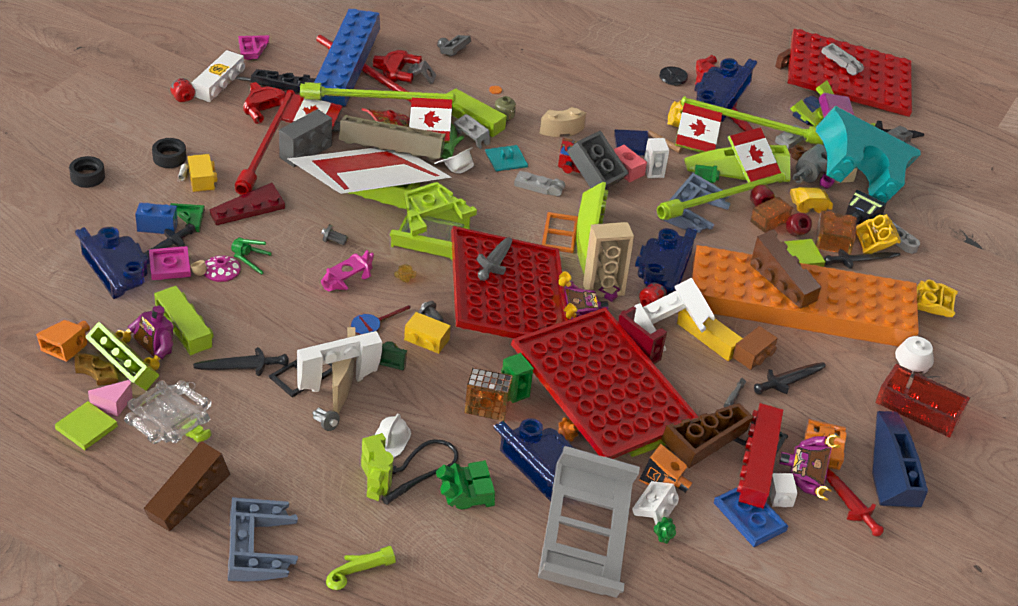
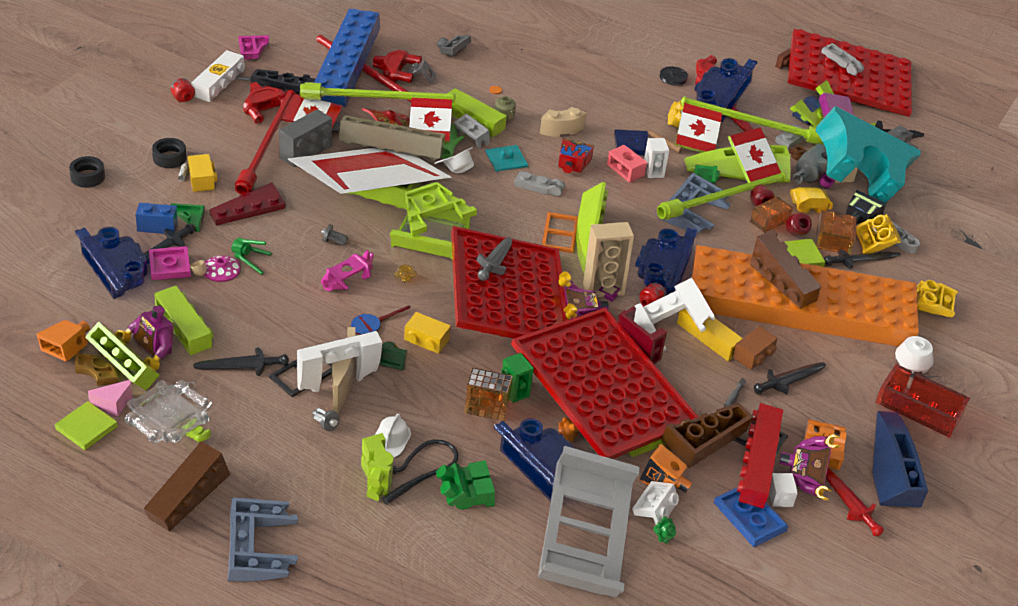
(359, 563): lime plant -> none
(429, 309): dark grey piece -> none
(597, 161): dark grey brick -> none

